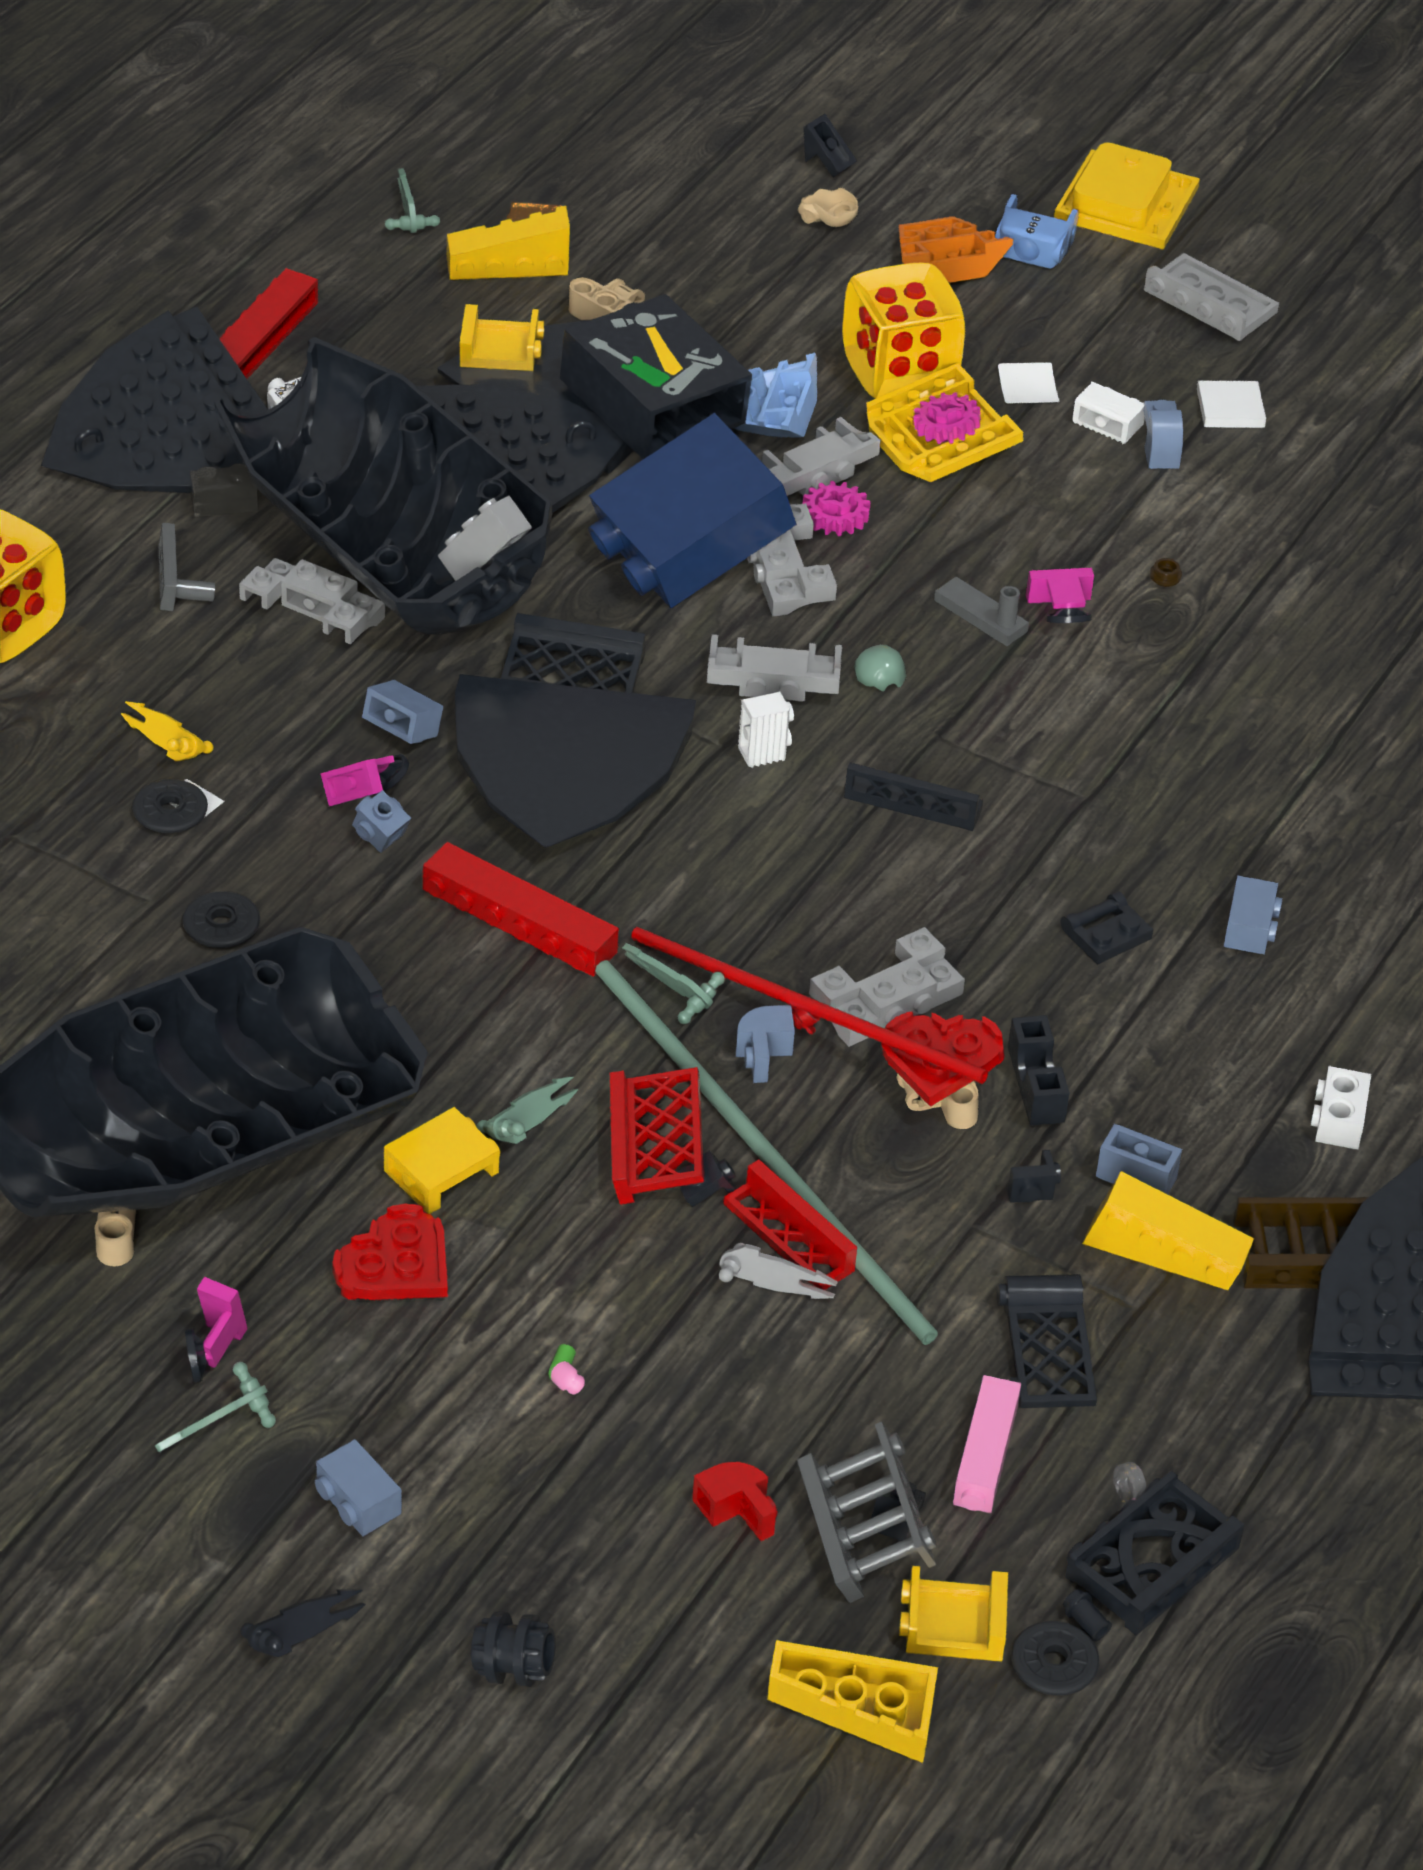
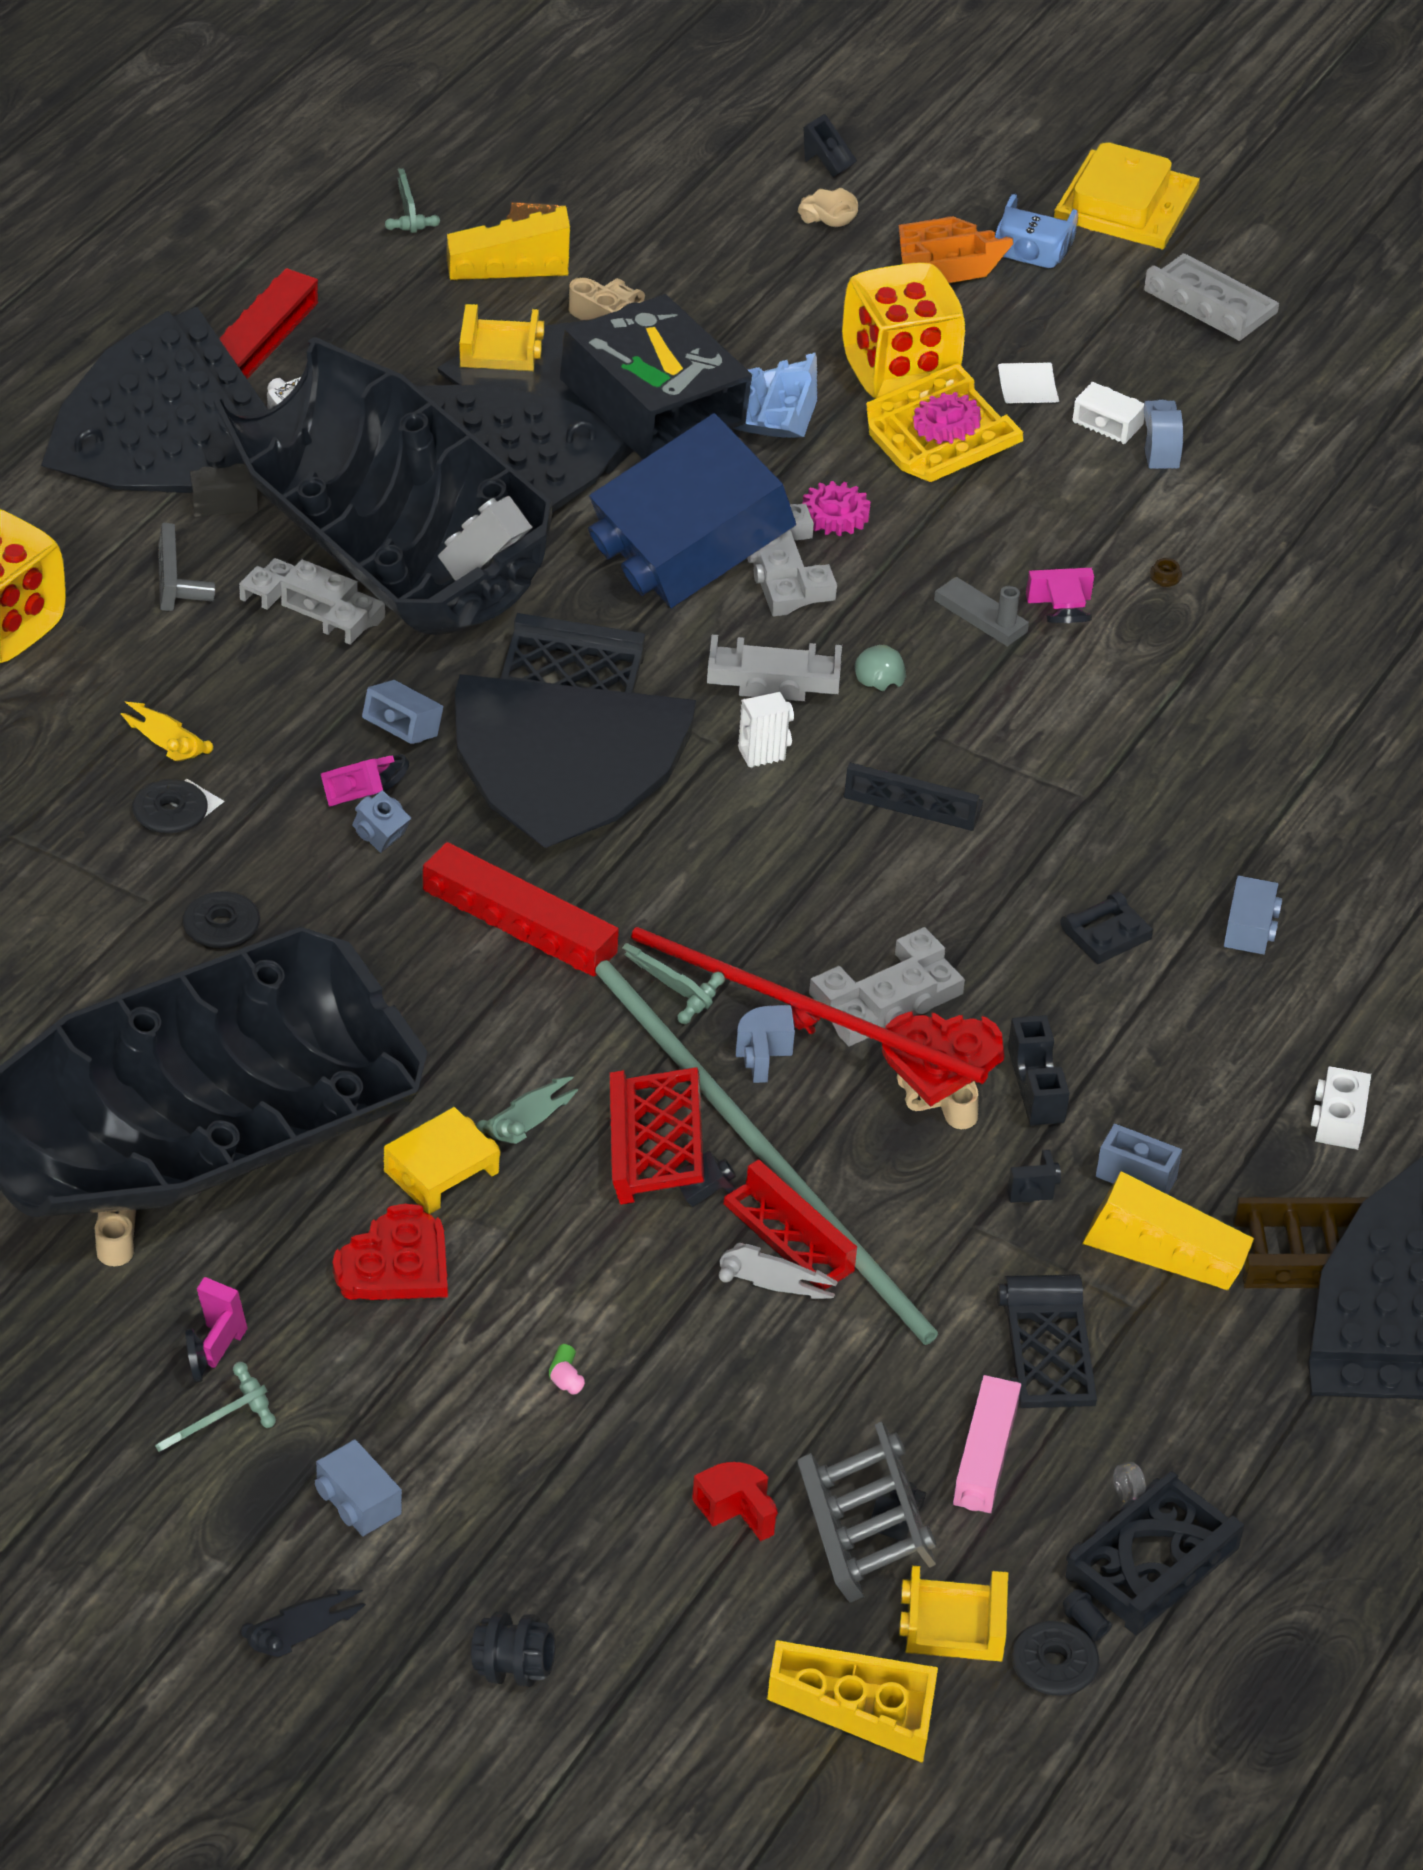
(824, 459): light grey bracket -> none
(1231, 404): white tile -> none

